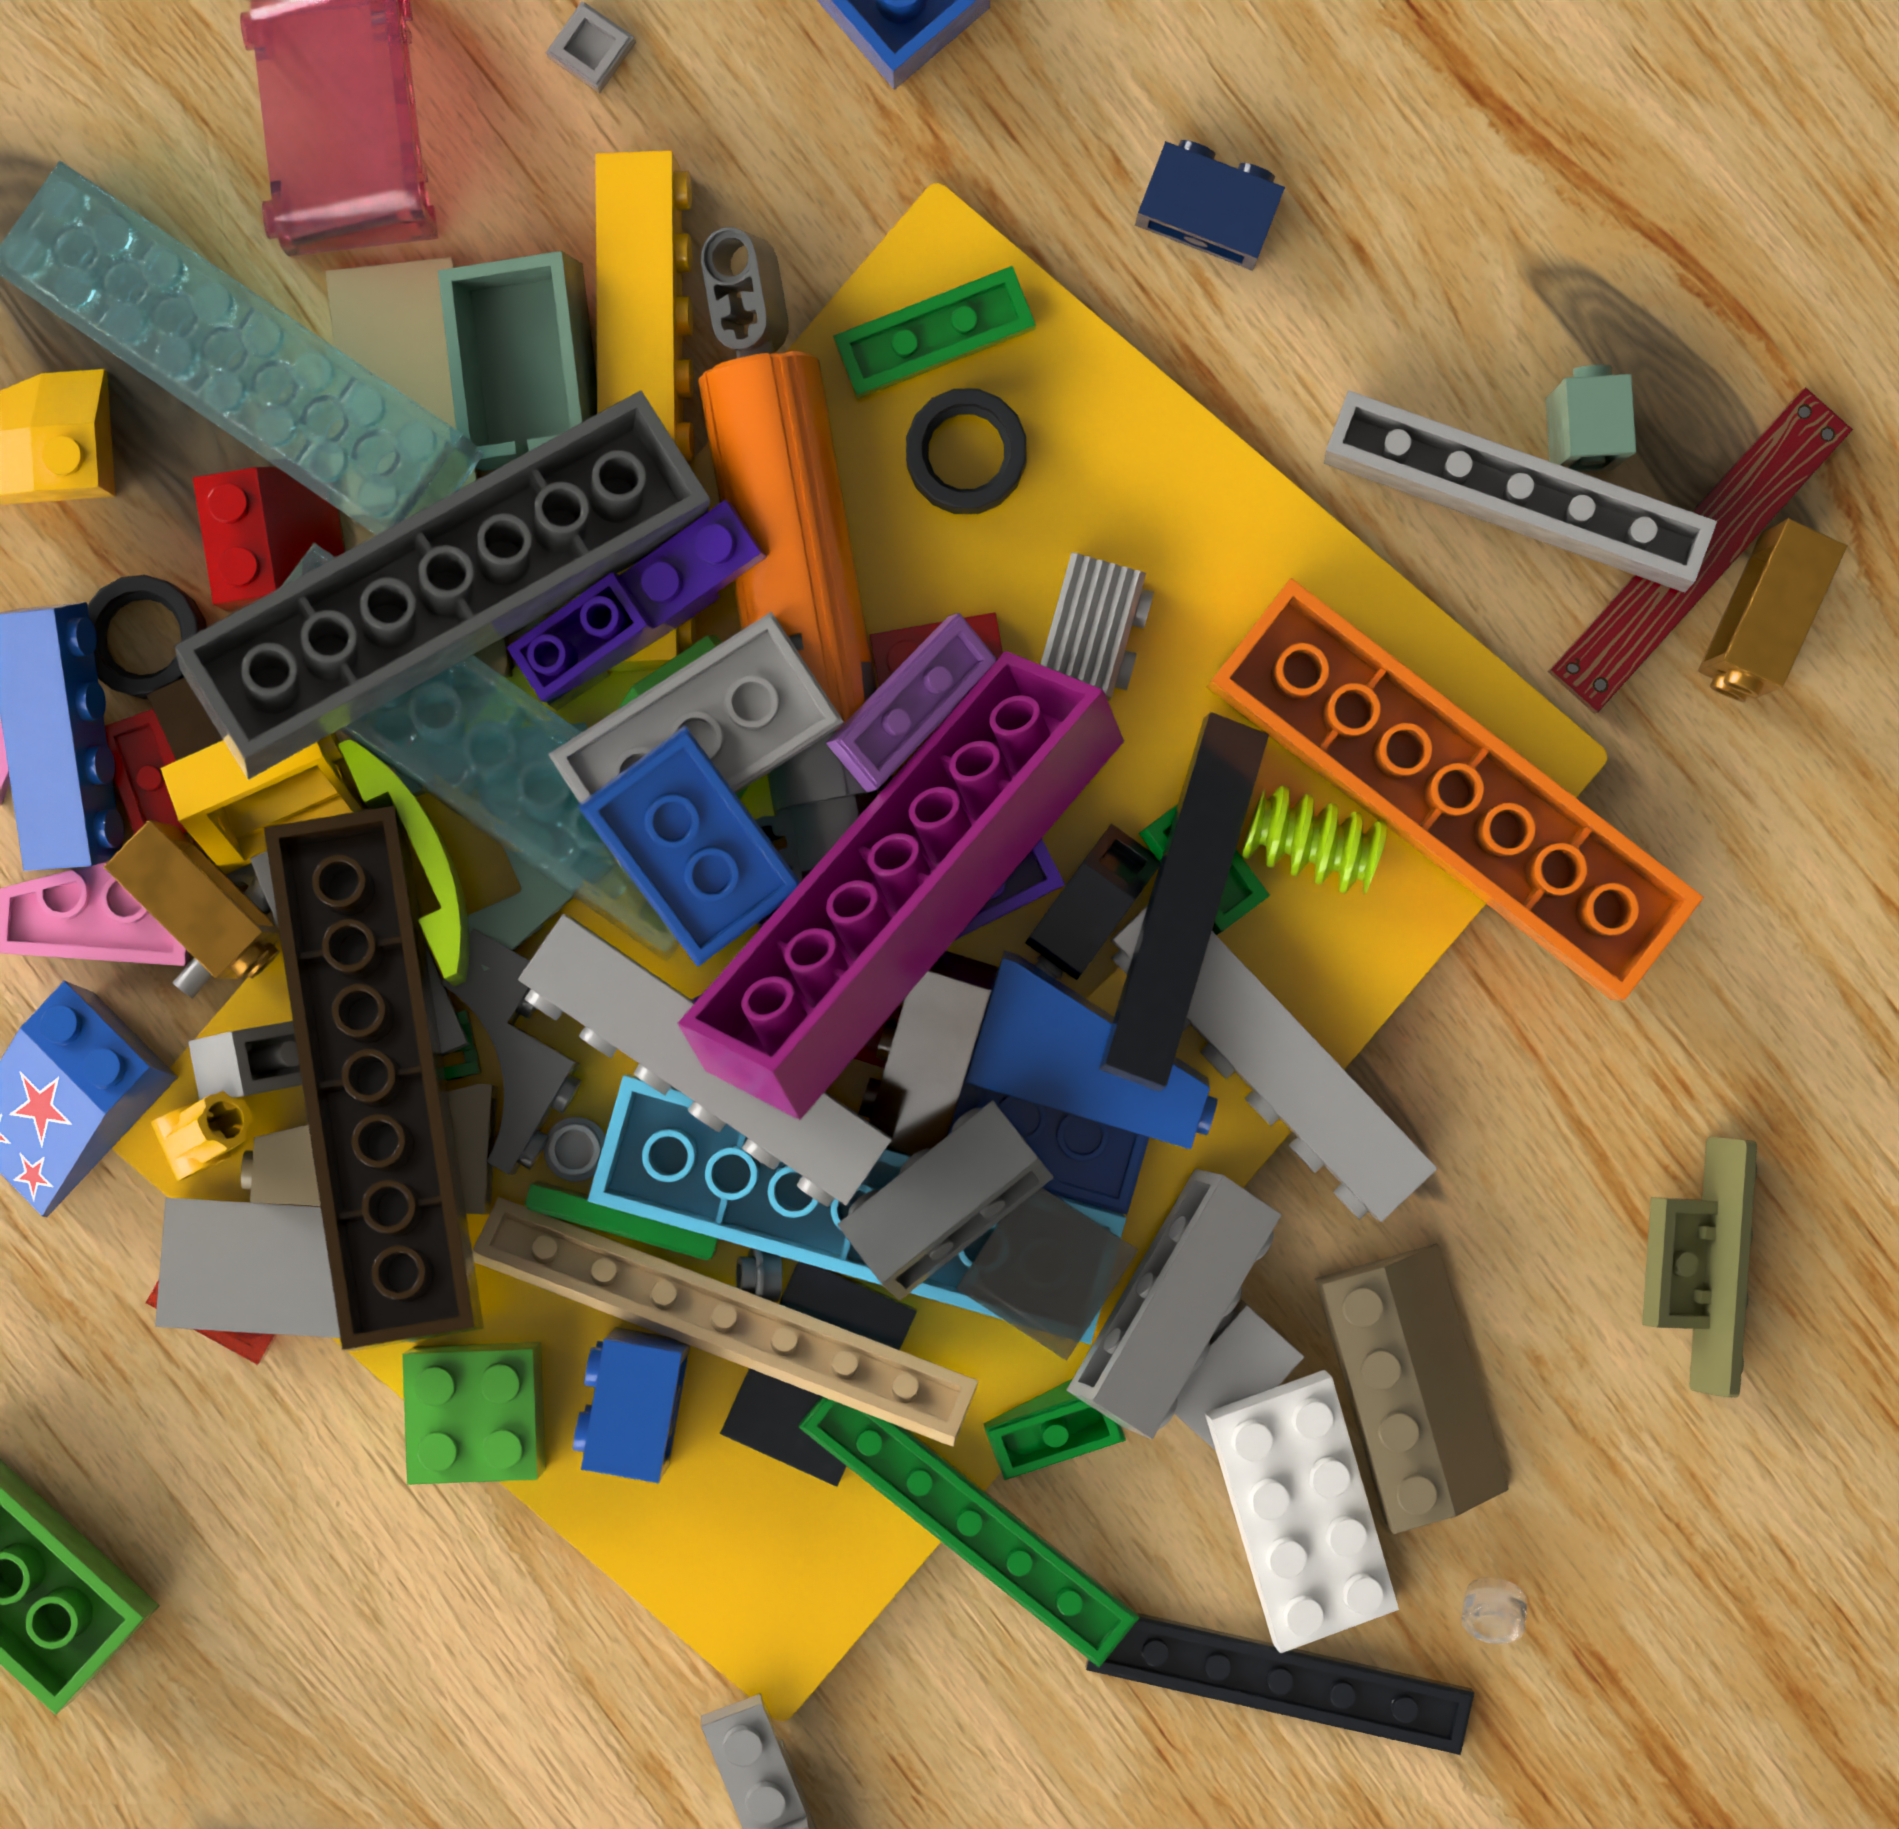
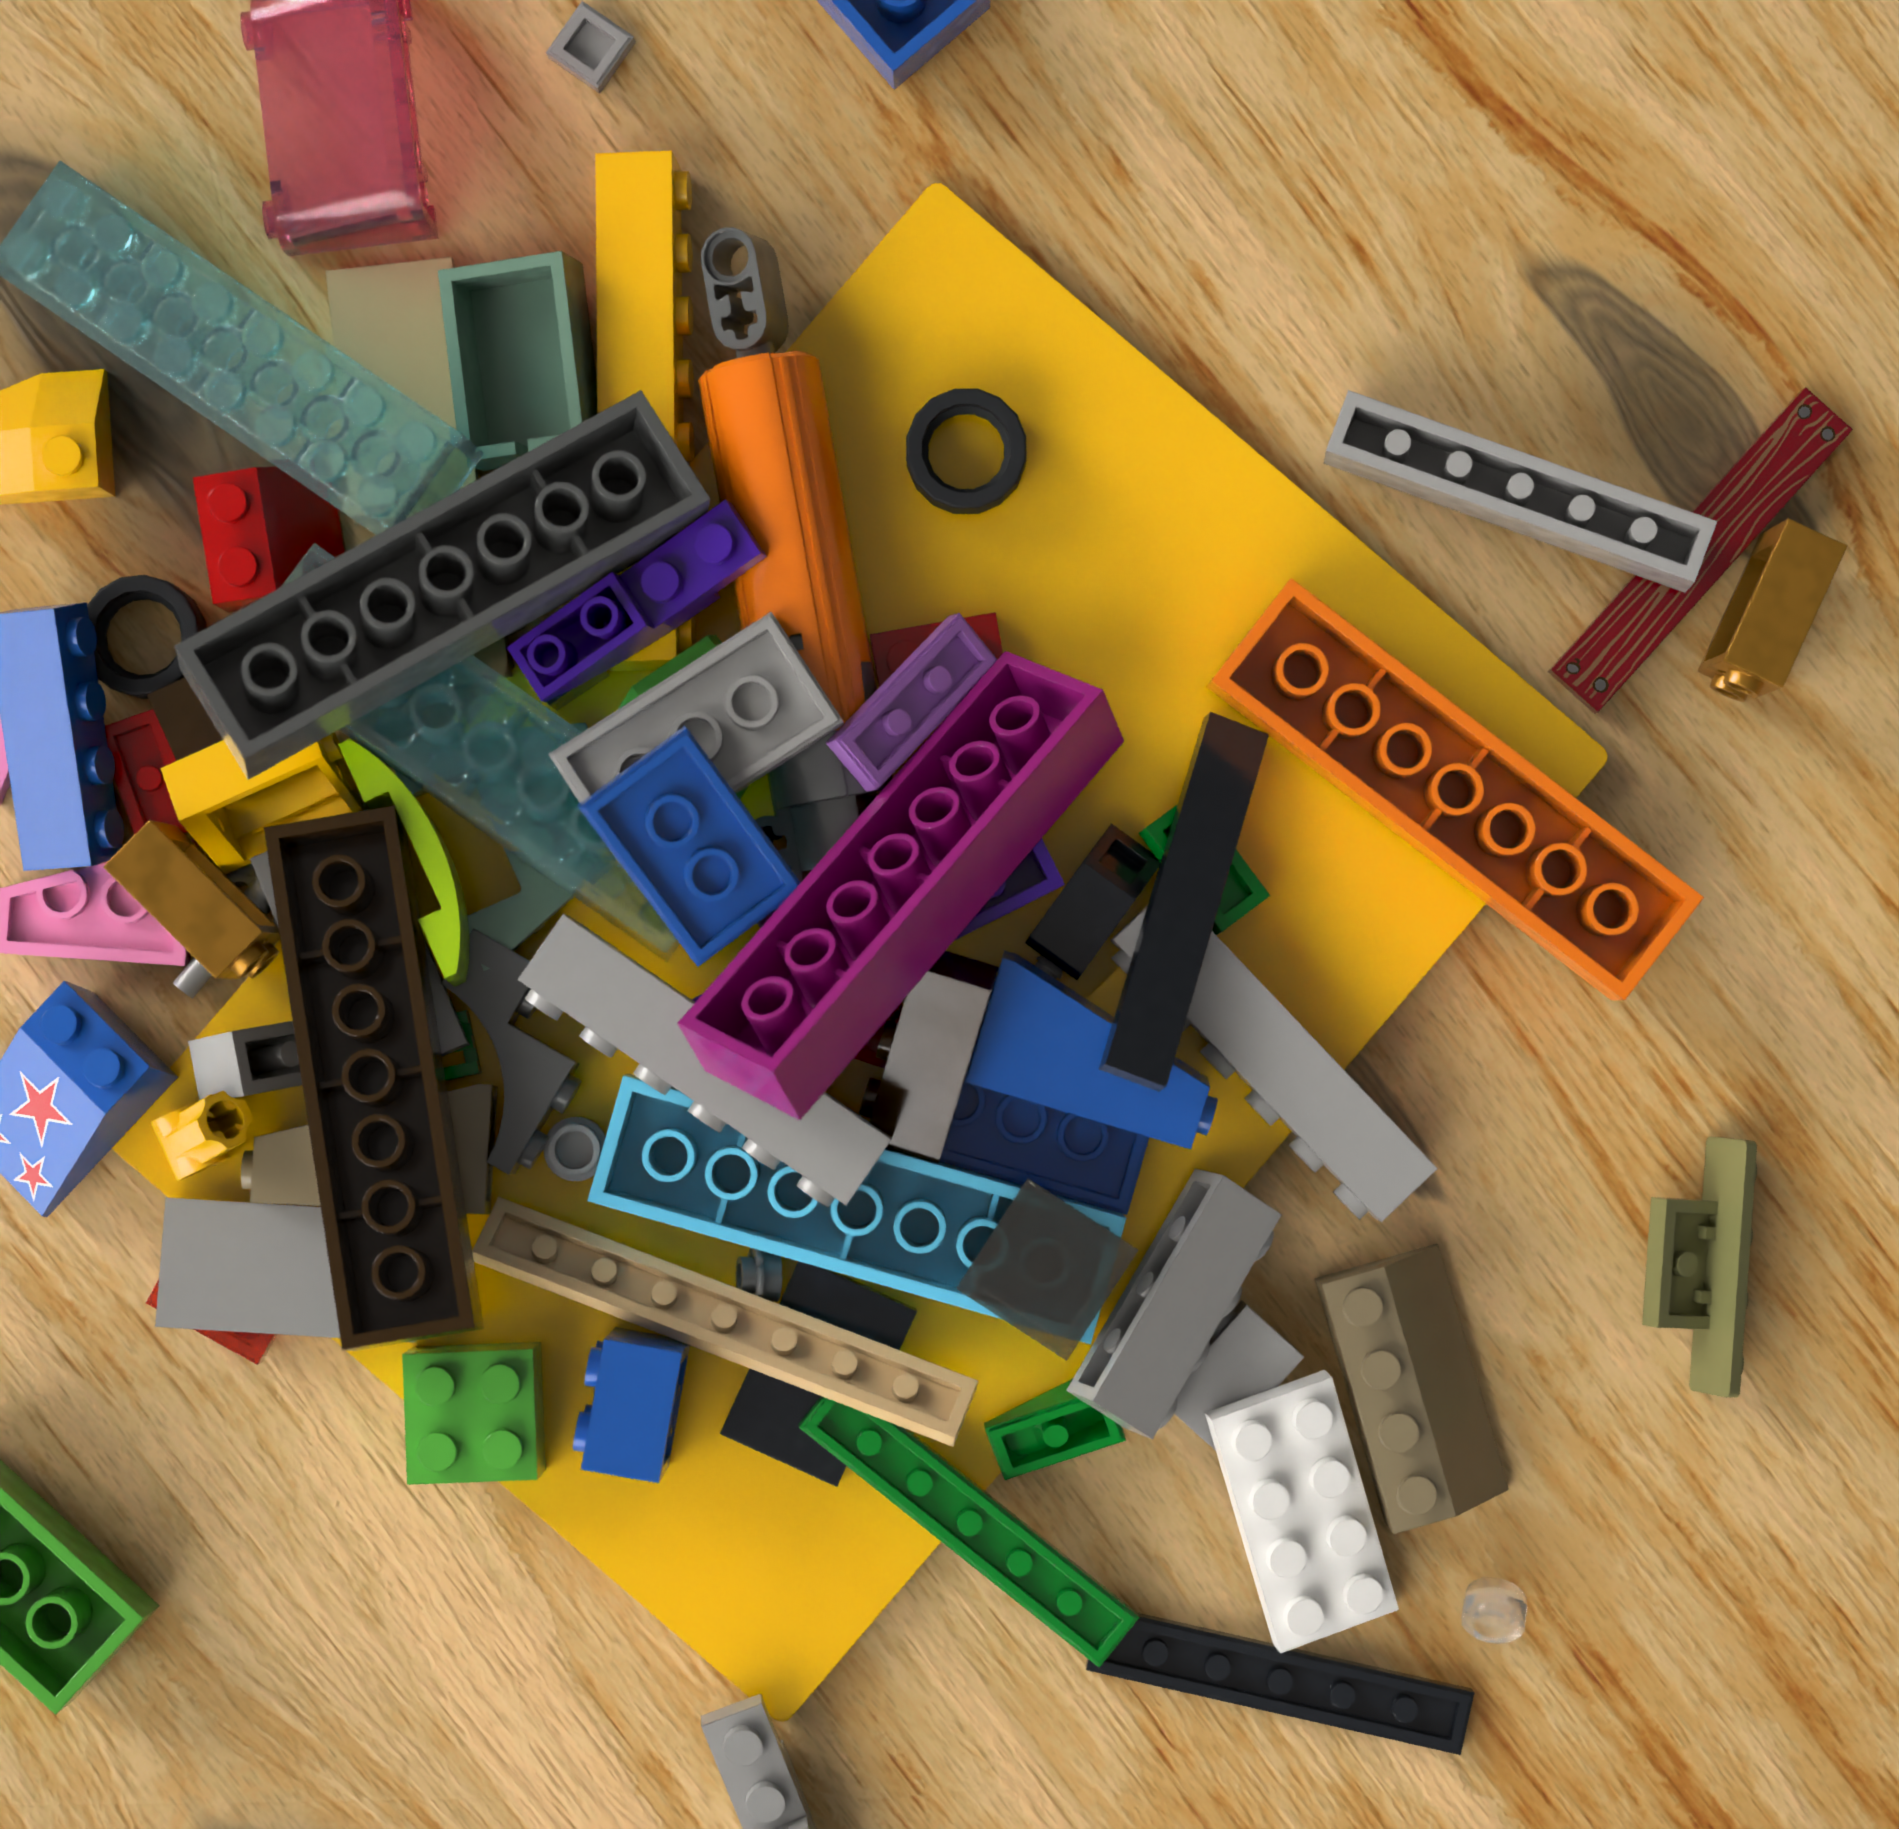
(574, 1207): green tile -> none
(934, 332): green plate -> none
(944, 1199): dark grey brick -> none
(1094, 622): light grey brick -> none
(1210, 203): dark blue brick -> none
(1315, 839): lime piece -> none
(1591, 420): sand green brick -> none

